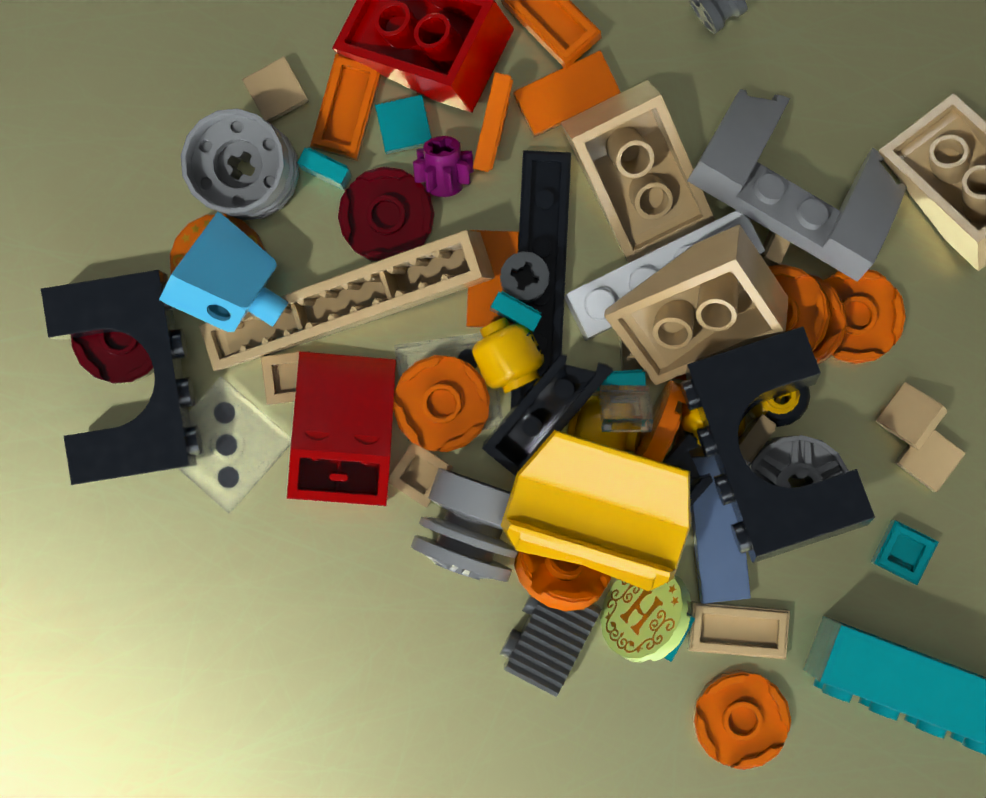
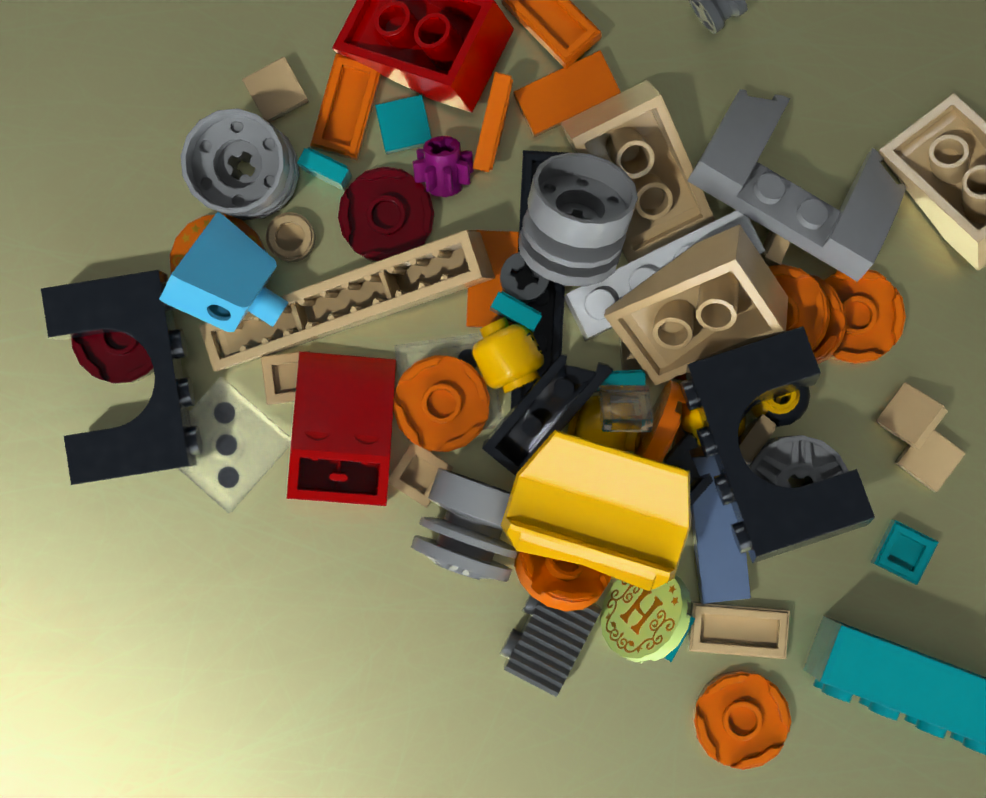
(290, 237): none -> tan tile
(577, 219): none -> light grey wheel

